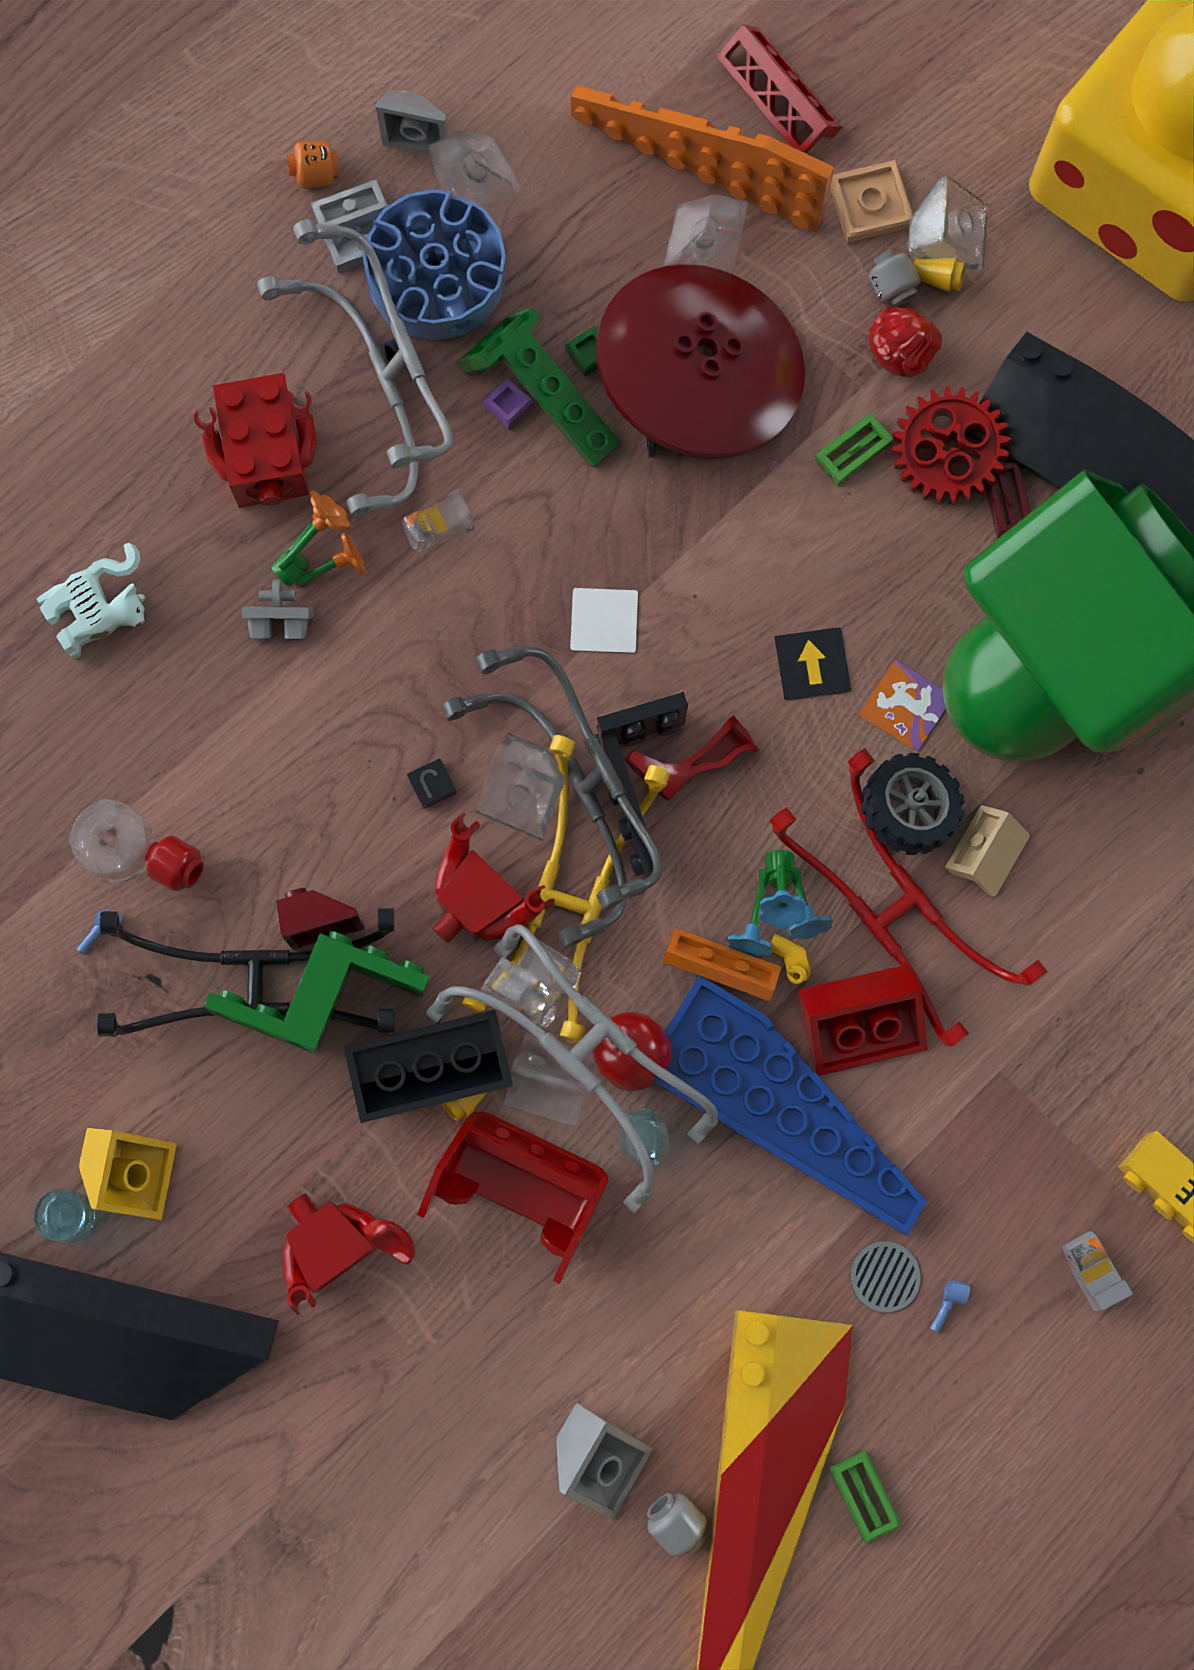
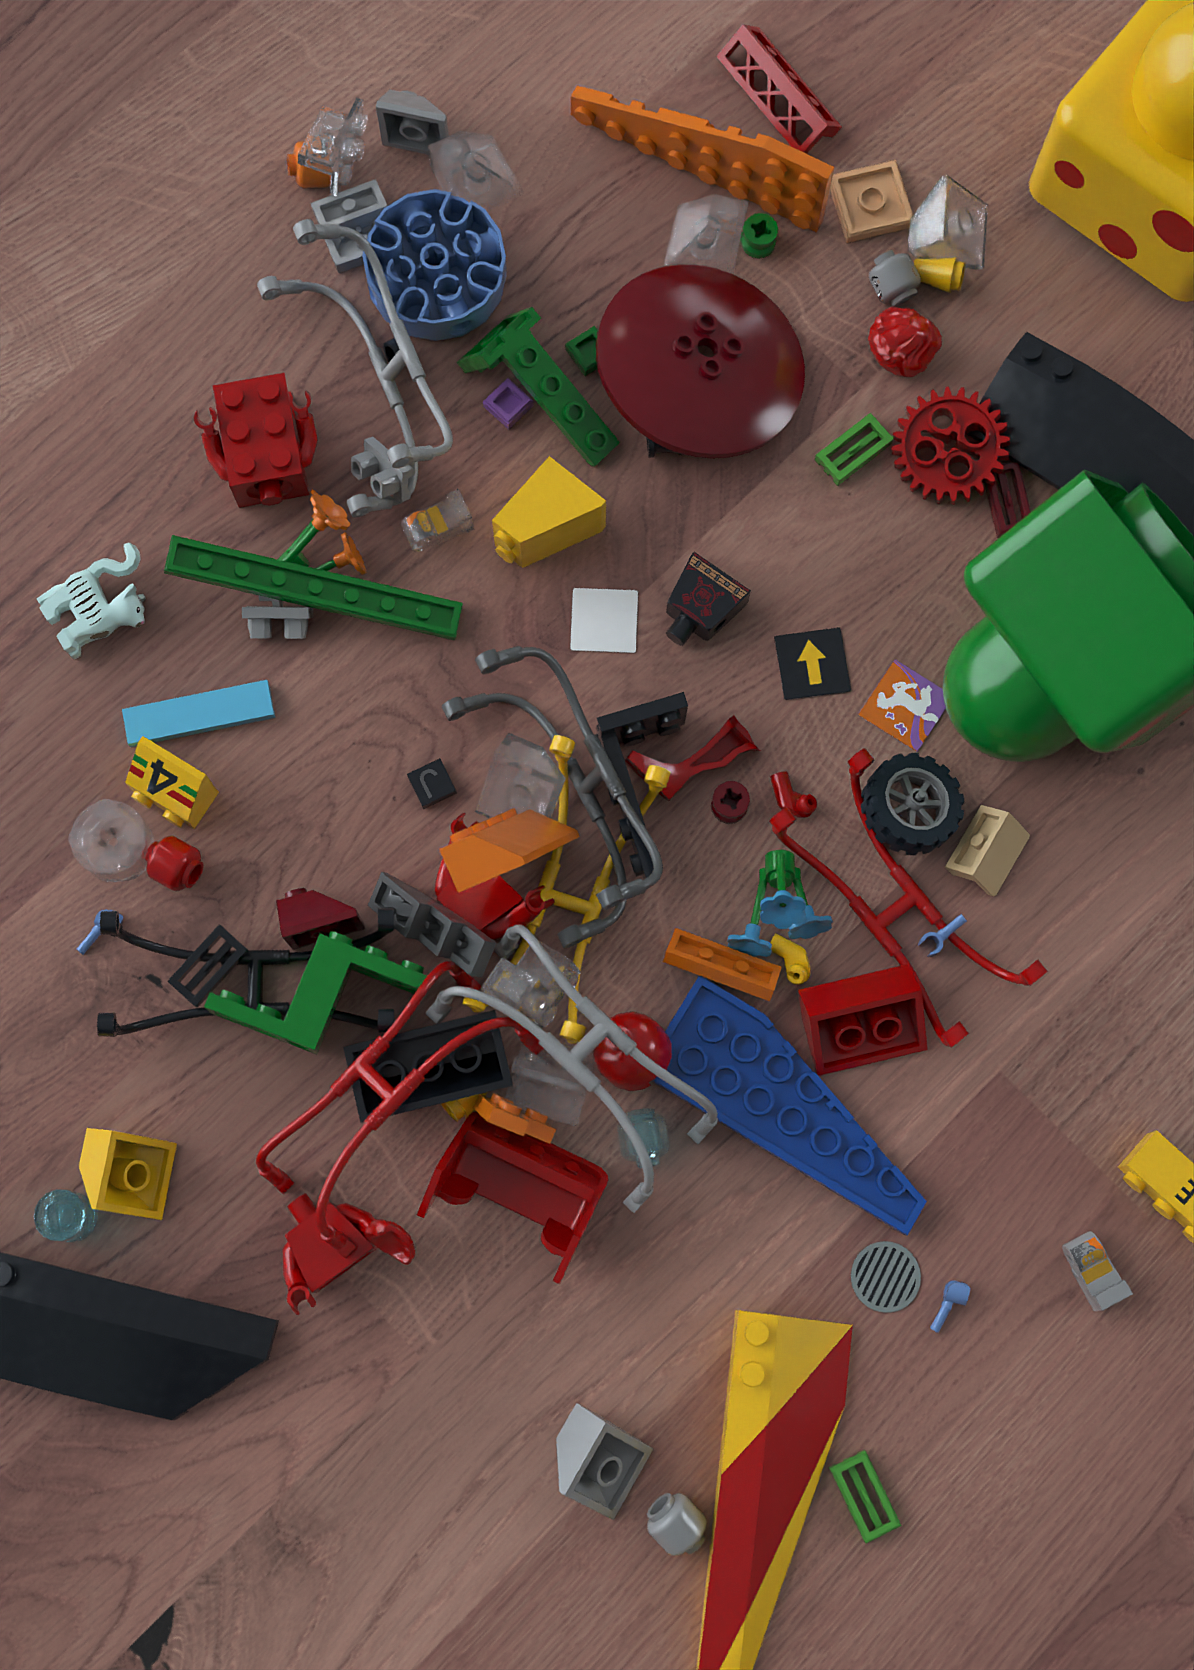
(169, 784): none -> yellow slope
(199, 713): none -> medium azure tile
(219, 976): none -> black tile
(312, 587): none -> green tile
(335, 144): none -> clear bracket
(384, 478): none -> light grey hips
(391, 1096): none -> red bar
(433, 925): none -> dark grey slope
(502, 845): none -> orange slope
(507, 1115): none -> orange plate
(547, 516): none -> yellow slope
(703, 601): none -> torso
(730, 810): none -> dark red wheel
(759, 244): none -> green wheel
(799, 805): none -> red arm
(943, 934): none -> medium blue hand

